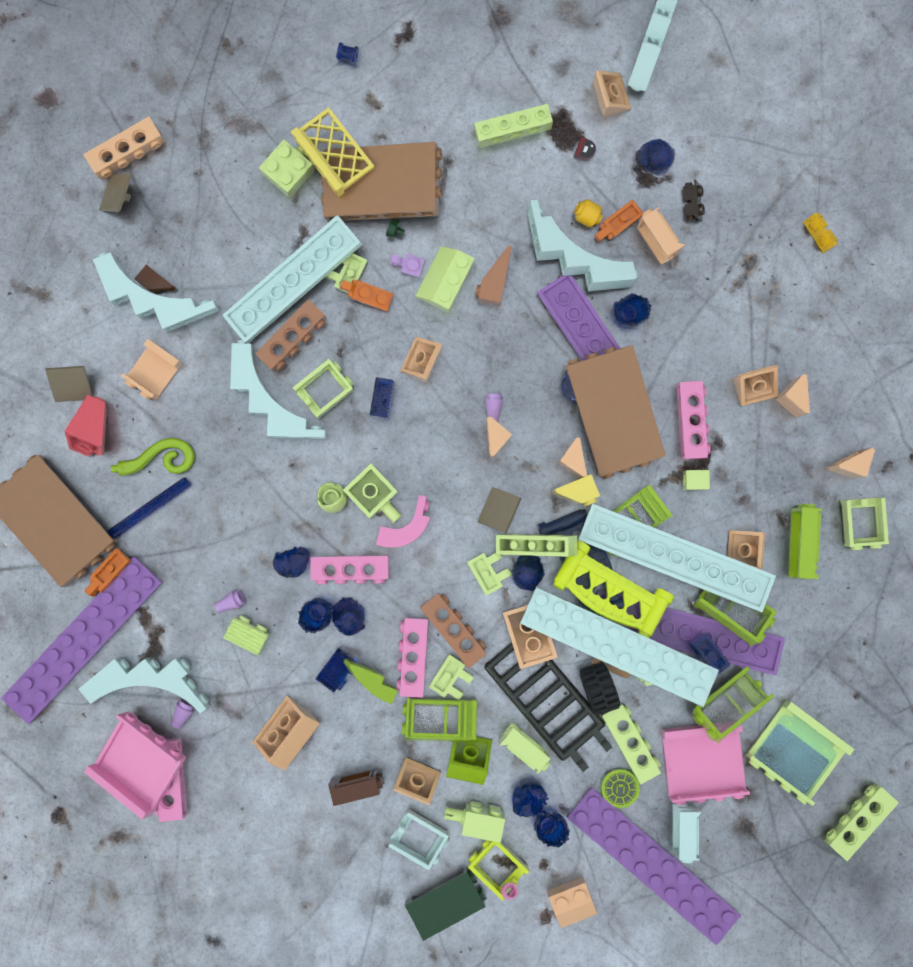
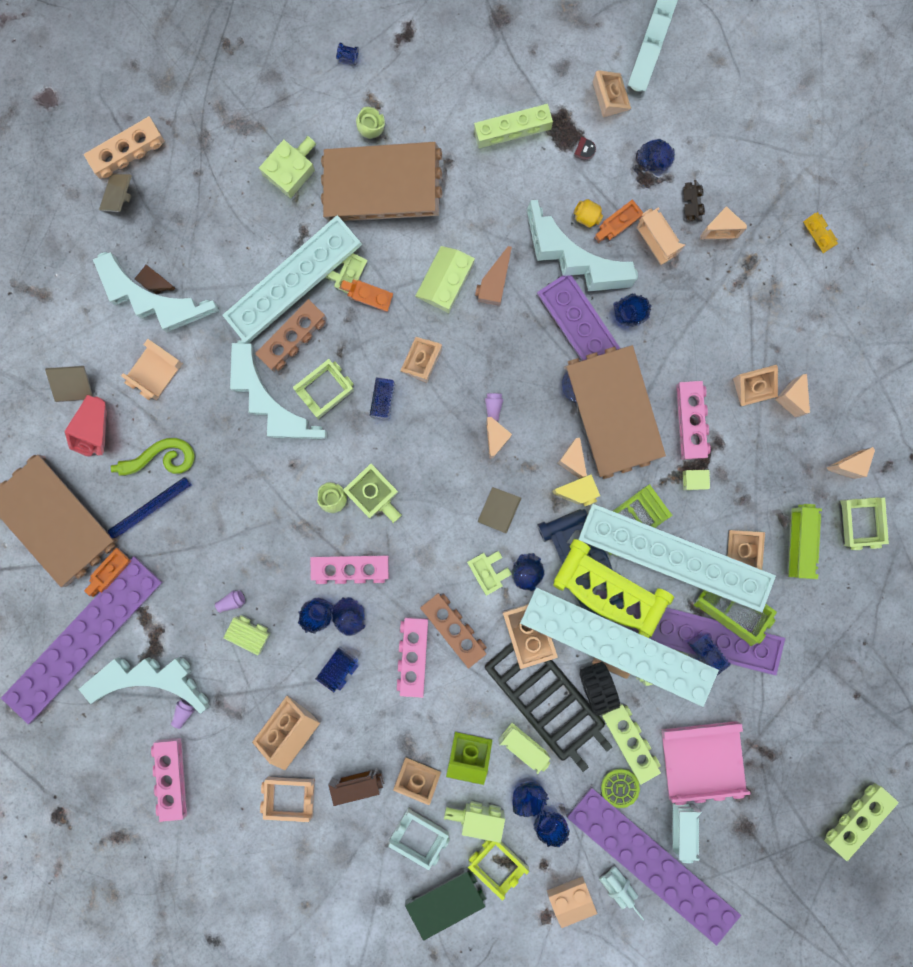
(136, 765): bright pink panel -> none
(267, 805): none -> light nougat window
(291, 562): clear blue hair -> none
(322, 164): light yellow fence -> none
(370, 122): none -> yellowish green hair
(372, 681): lime slope -> none
(394, 229): dark green tile -> none
(400, 537): bright pink arch -> none
(410, 265): lavender plate -> none
(440, 720): lime door -> none
(447, 676): yellowish green plate -> none
(512, 893): bright pink hinge -> none
(536, 545): yellowish green brick -> none
(619, 889): none -> light aqua piece
(724, 226): none -> light nougat slope
(731, 706): door -> none
(797, 752): clear light blue panel -> none

